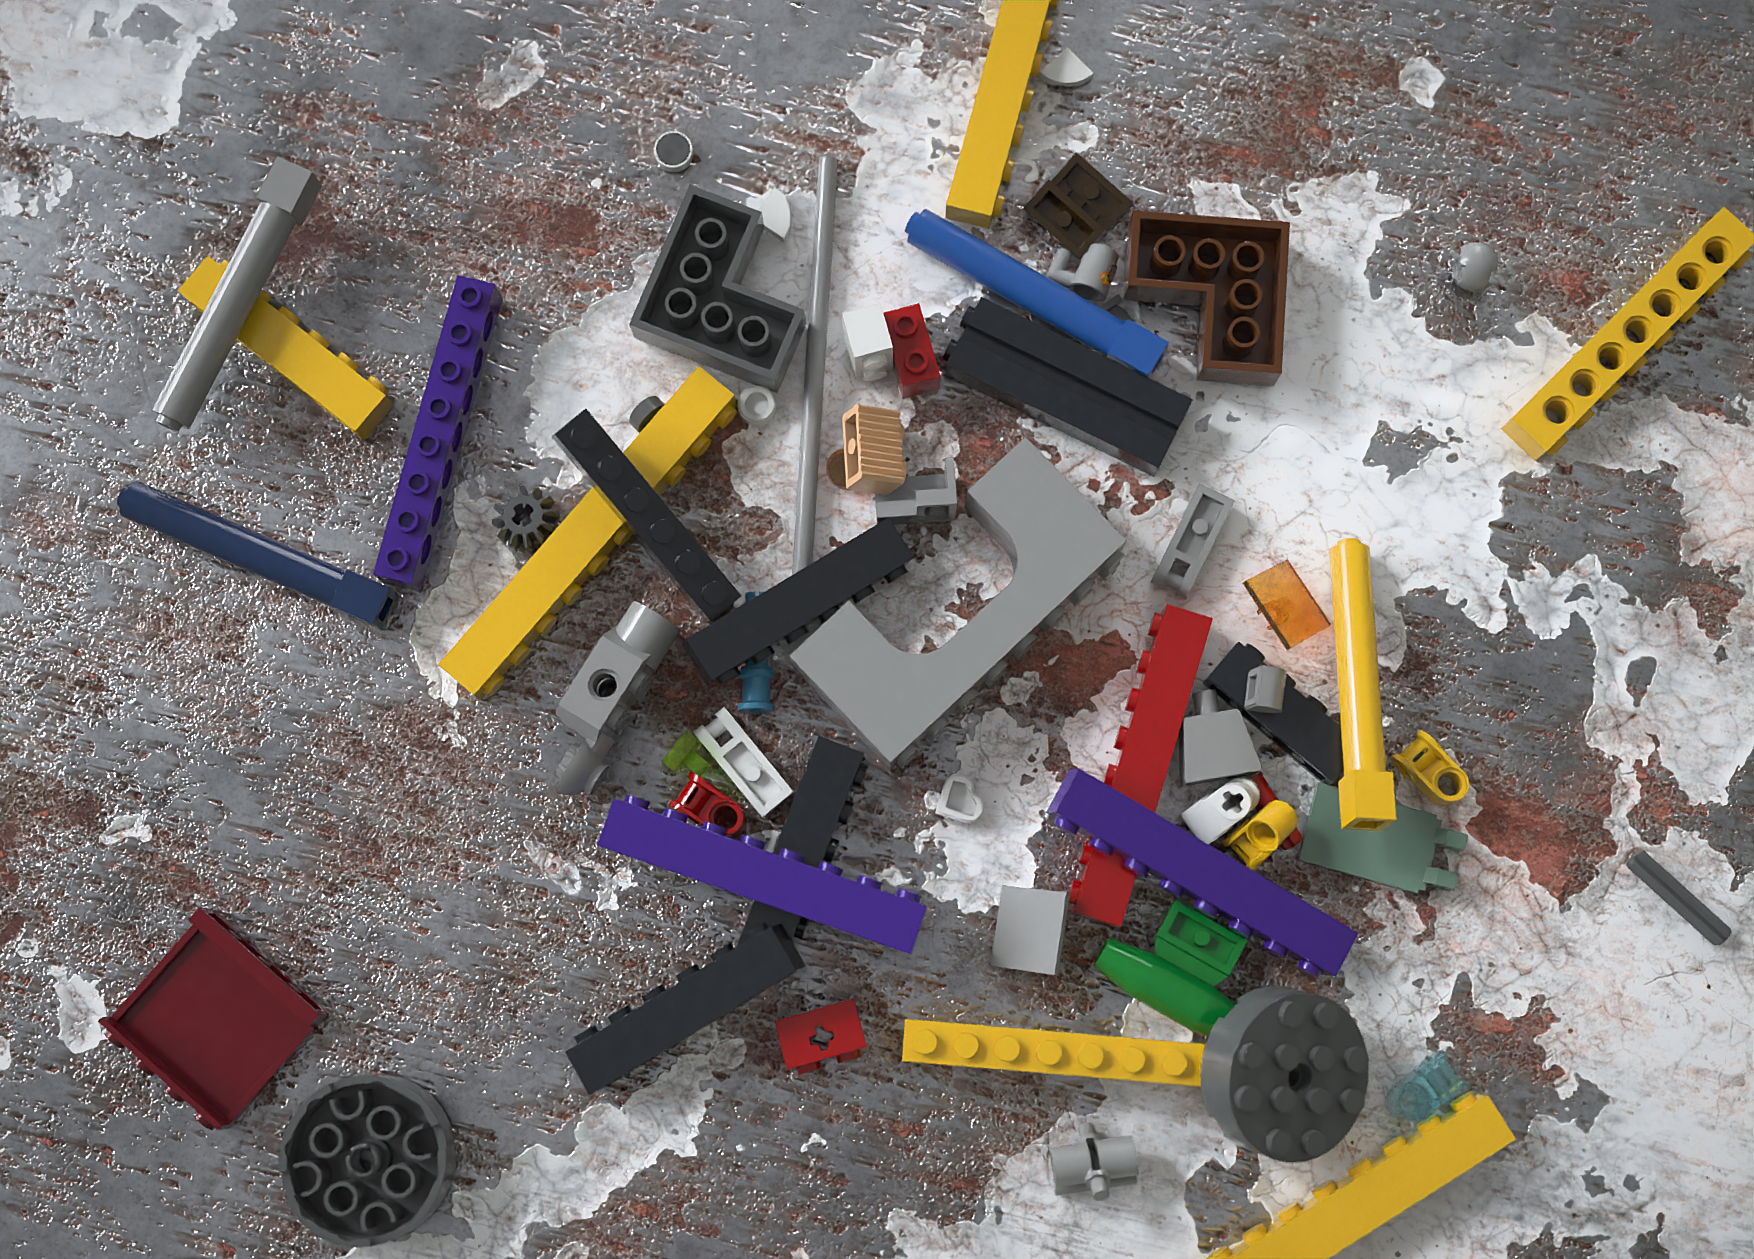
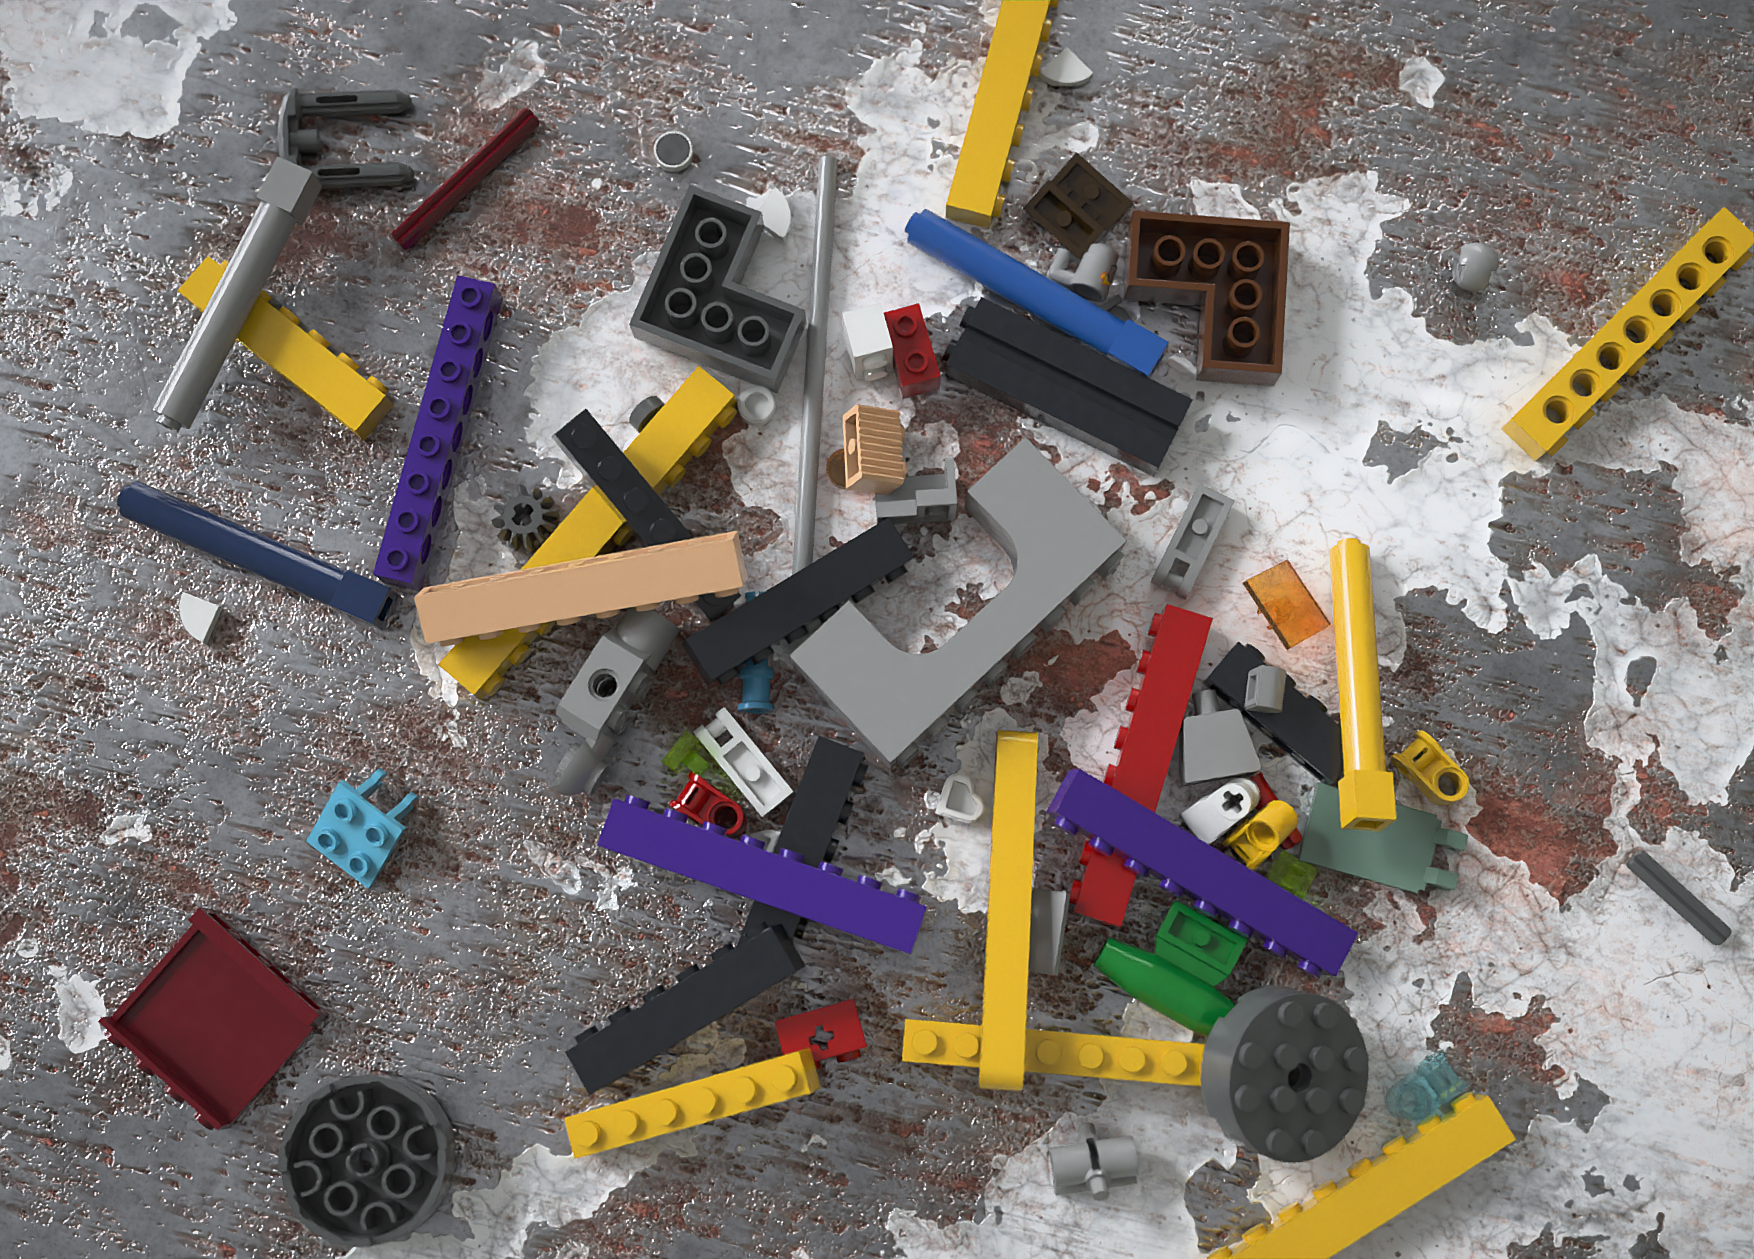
(198, 616): none -> white tile
(294, 141): none -> dark grey piece
(358, 833): none -> medium azure plate
(465, 178): none -> dark red axle
(581, 588): none -> light nougat brick
(692, 1103): none -> yellow brick
(1009, 912): none -> yellow beam
(1292, 874): none -> clear neon green tile

